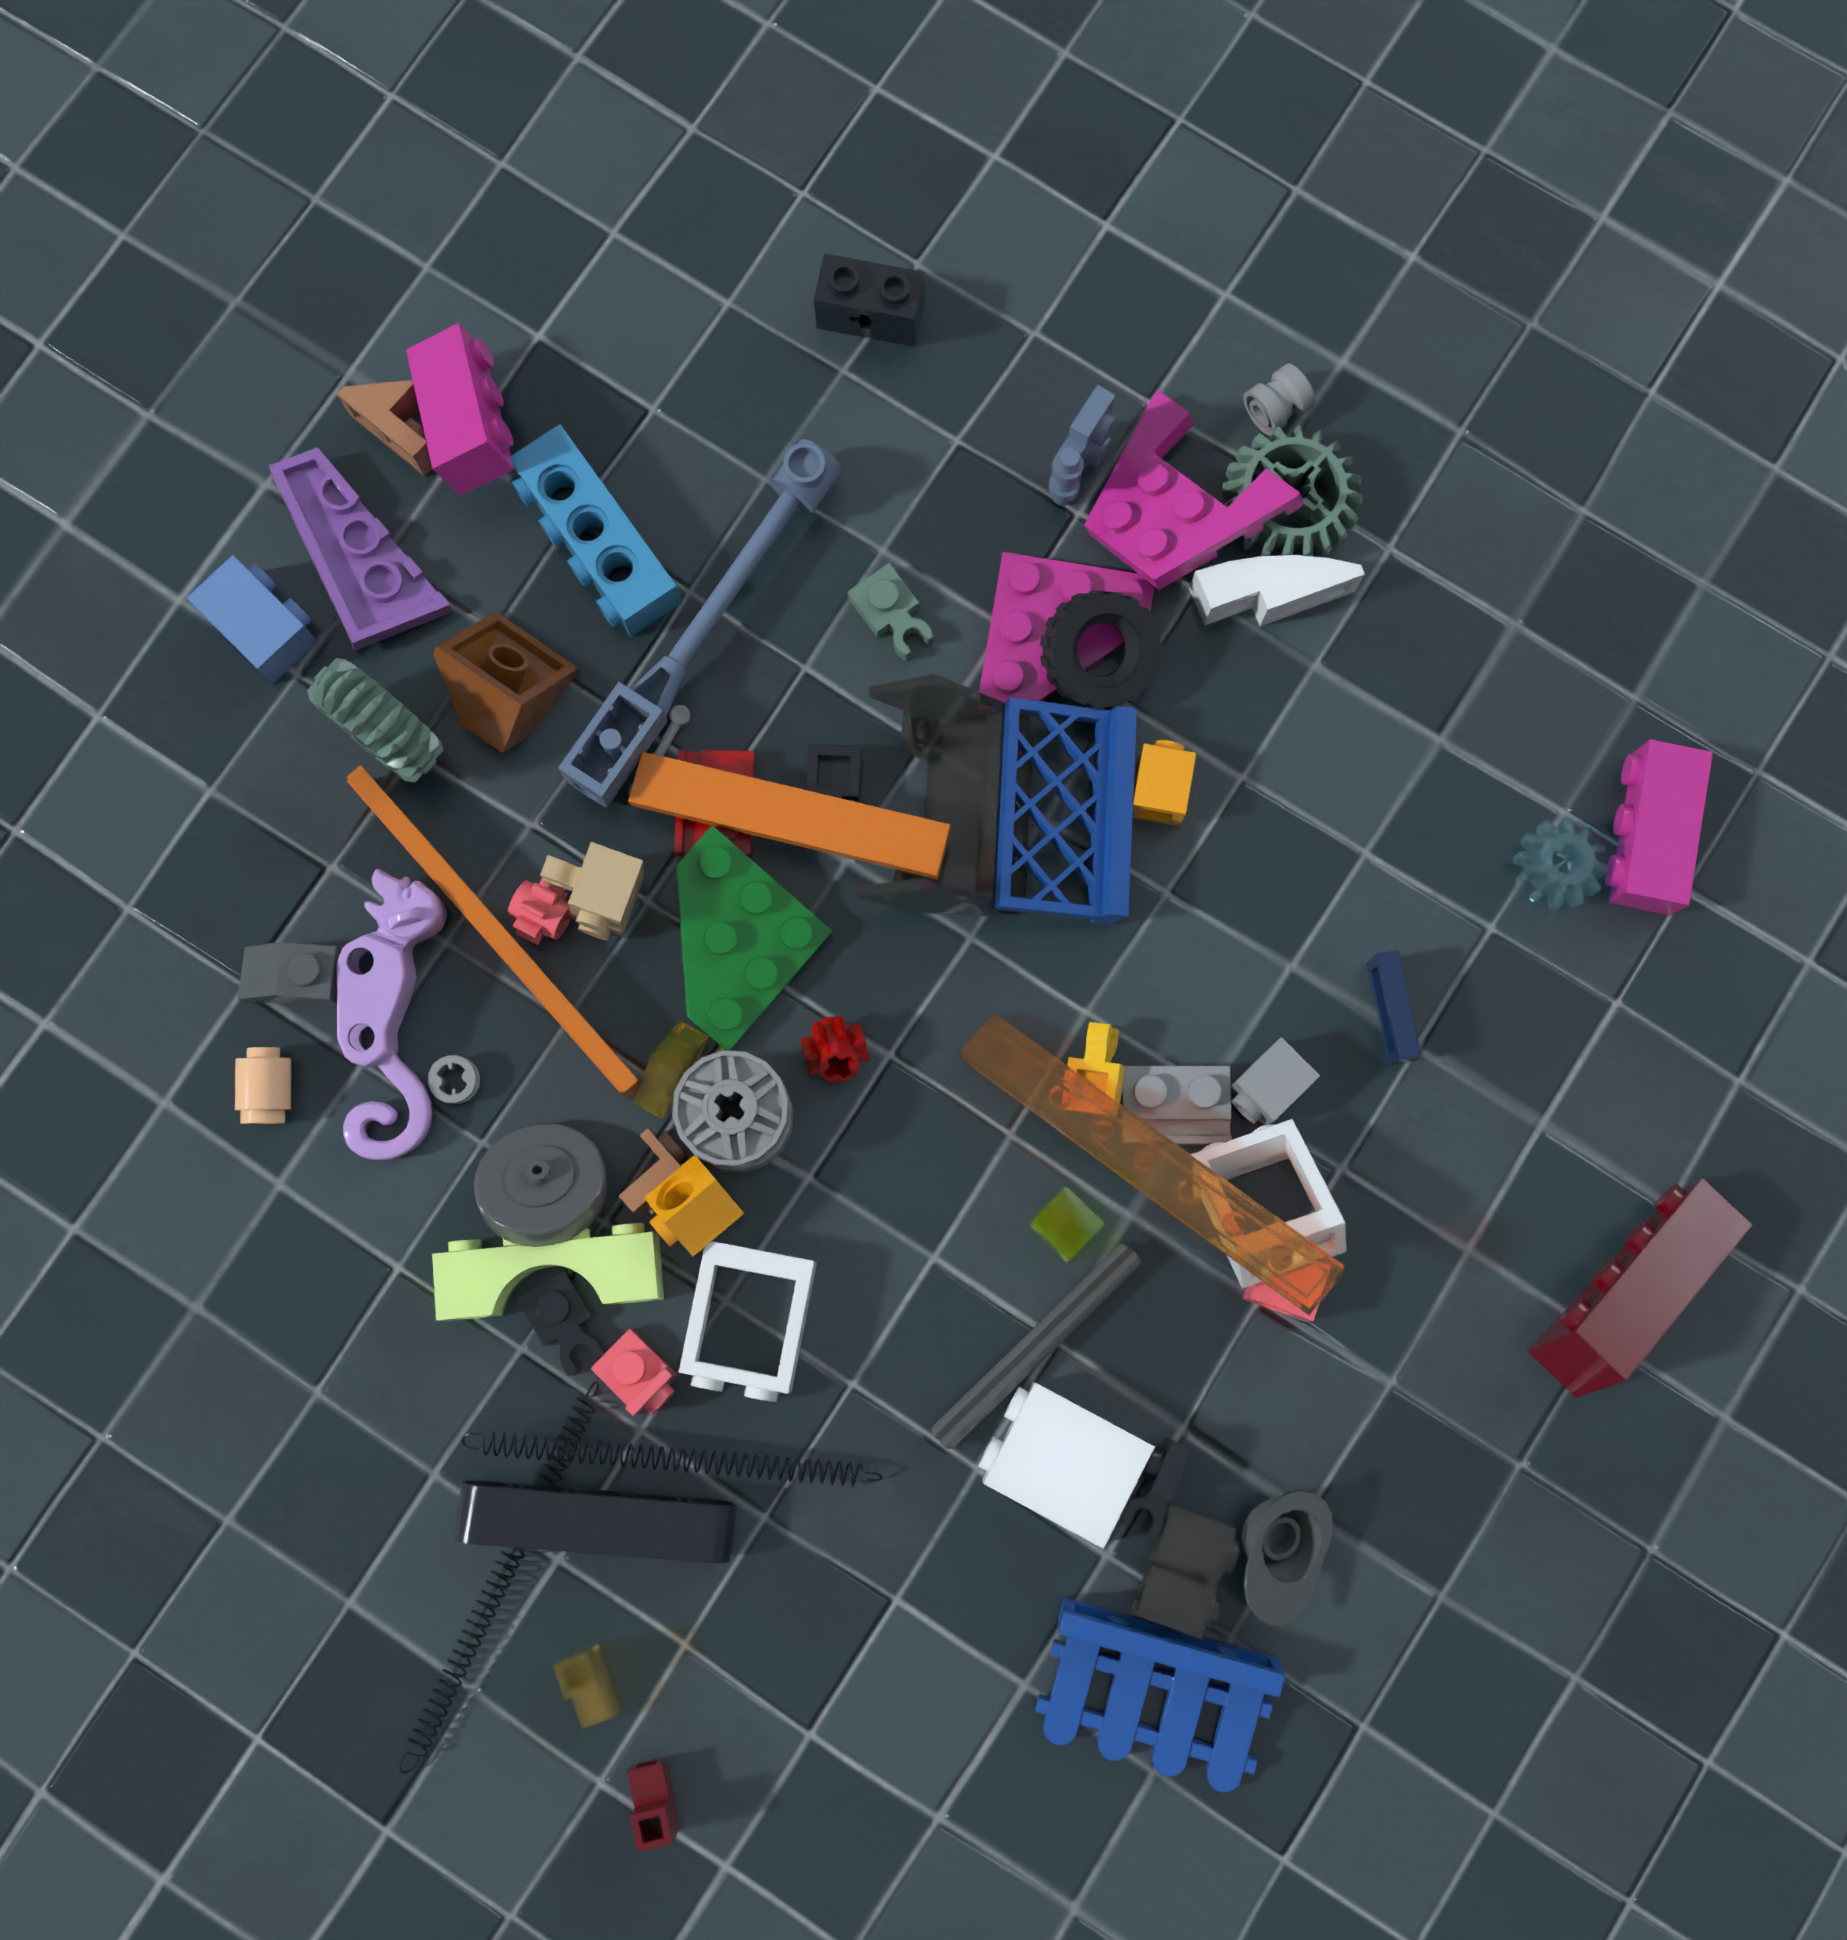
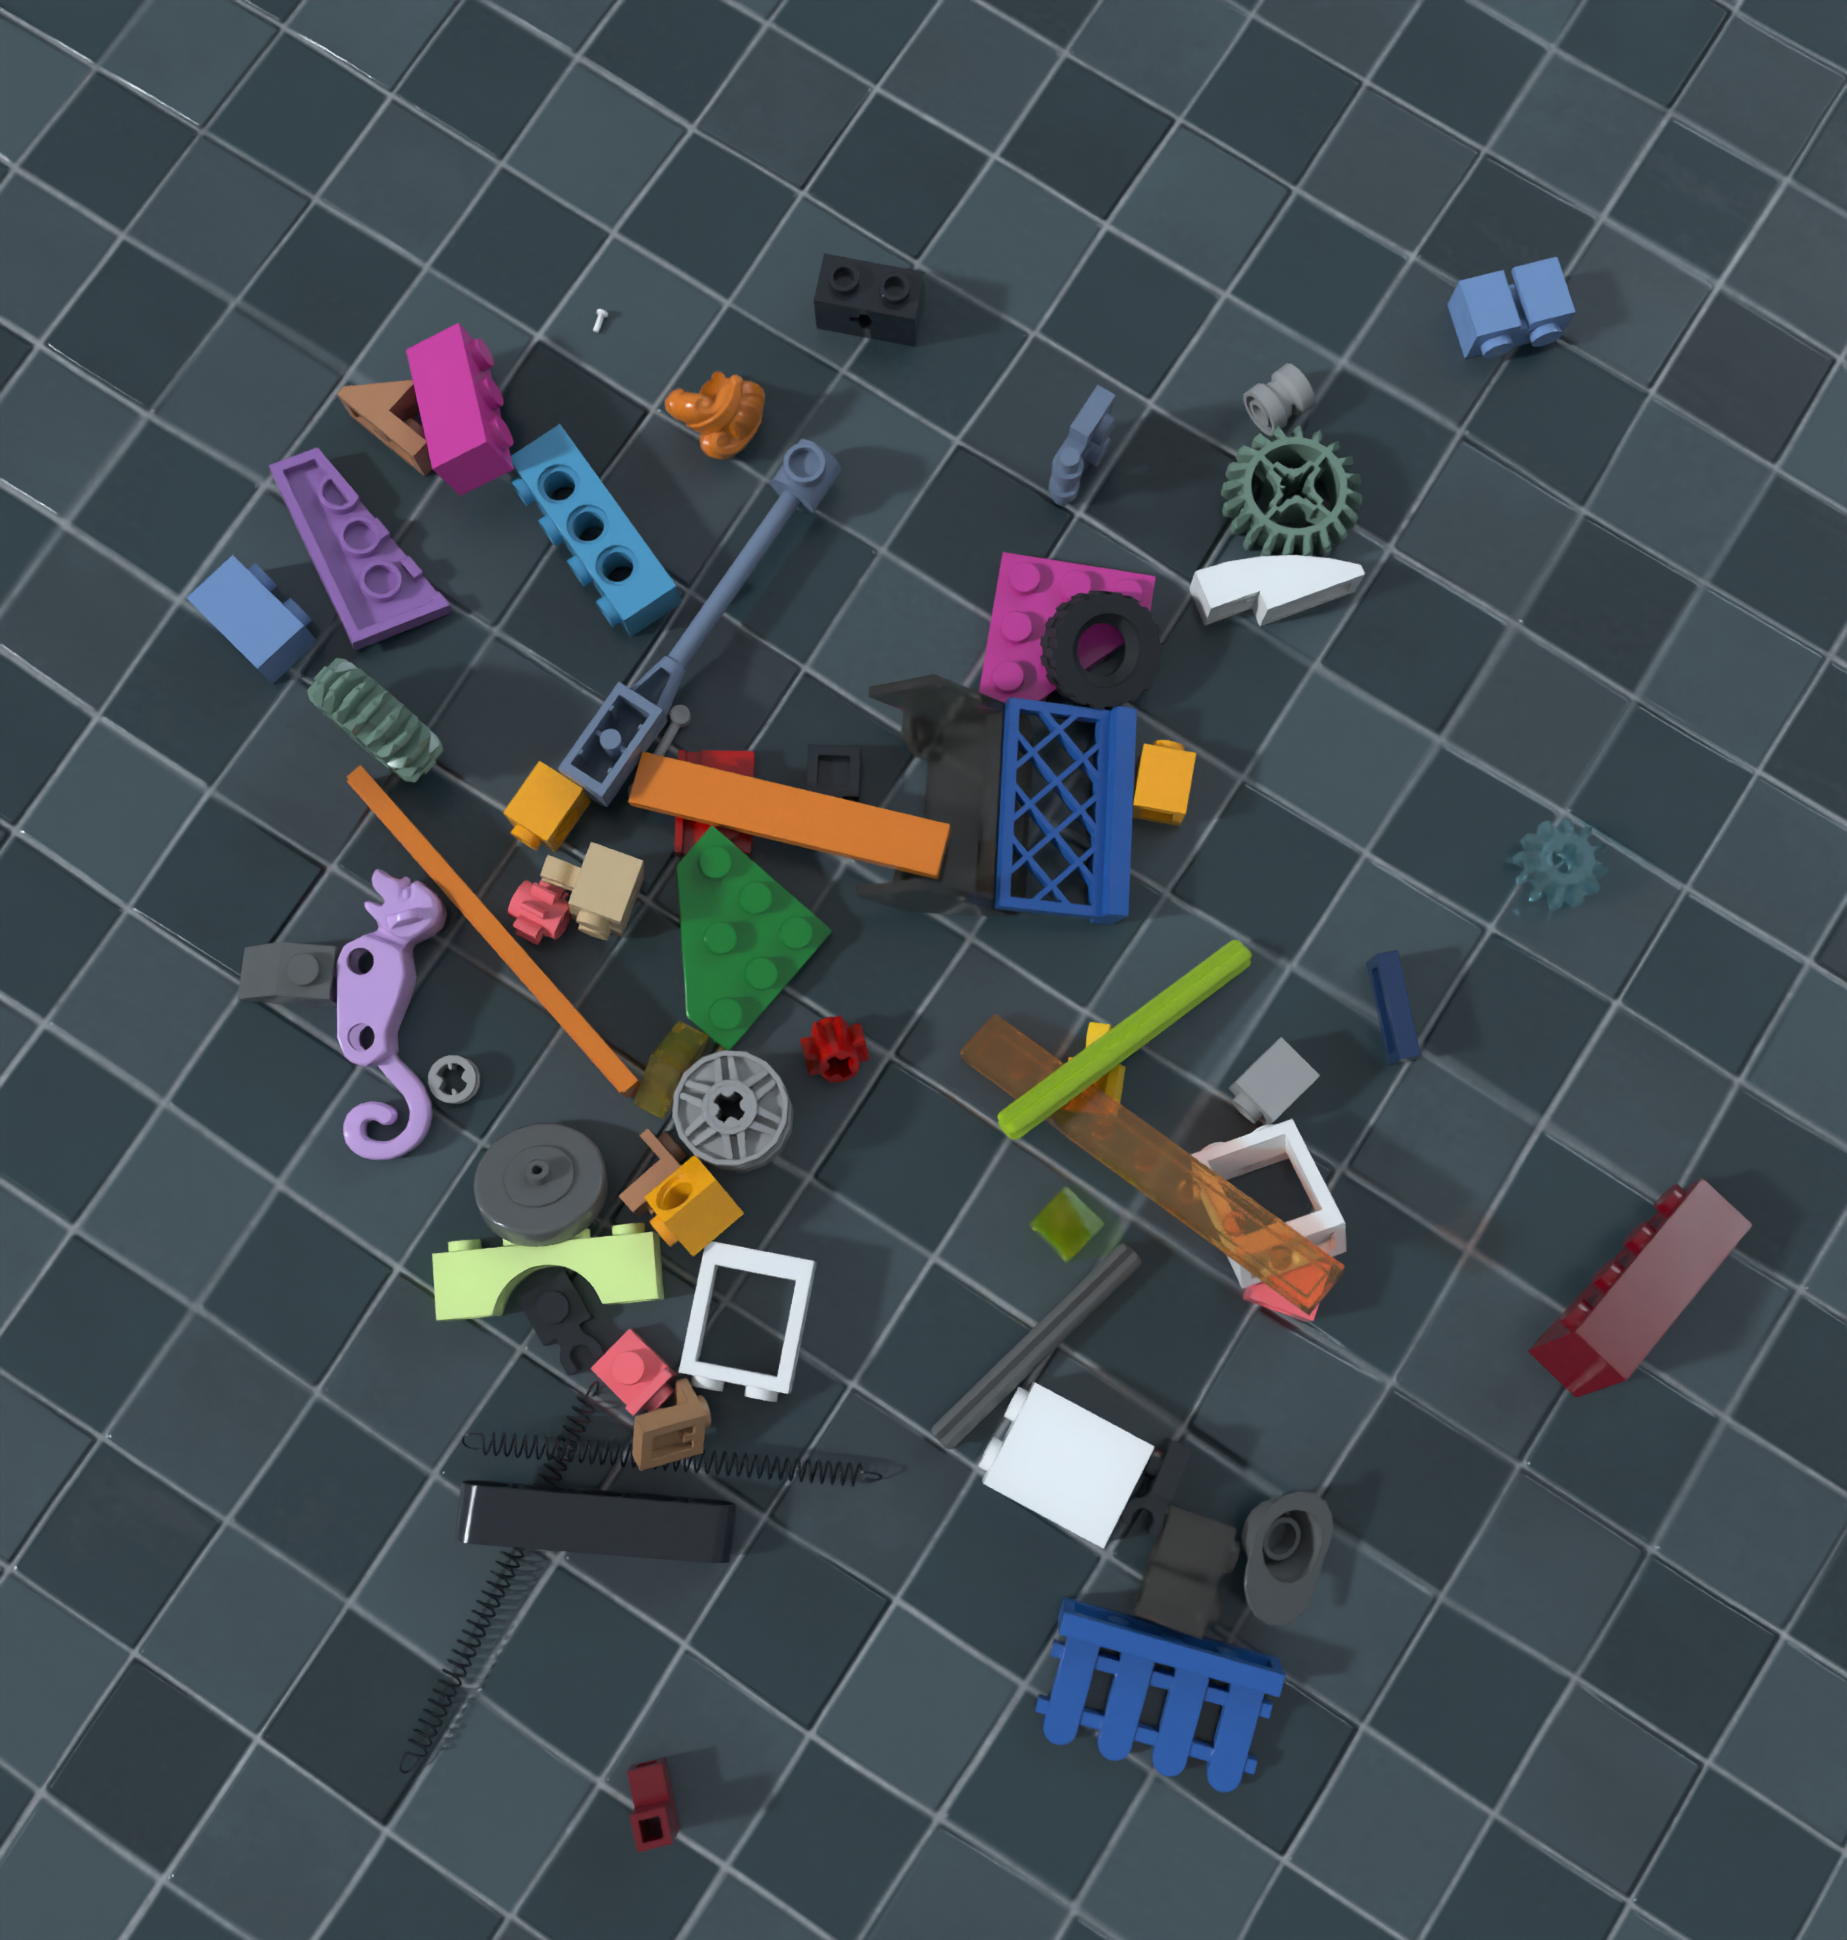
(262, 1086): light nougat brick -> none
(501, 679): dark orange slope -> none
(546, 808): none -> light orange brick
(587, 1682): clear yellow piece -> none
(601, 315): none -> white piece
(671, 1431): none -> medium nougat bracket
(722, 413): none -> orange hair
(888, 605): sand green plate -> none
(1123, 1040): none -> lime axle
(1163, 519): dark pink wing -> none
(1181, 1101): light grey plate -> none
(1500, 316): none -> medium blue piece
(1659, 827): dark pink brick -> none

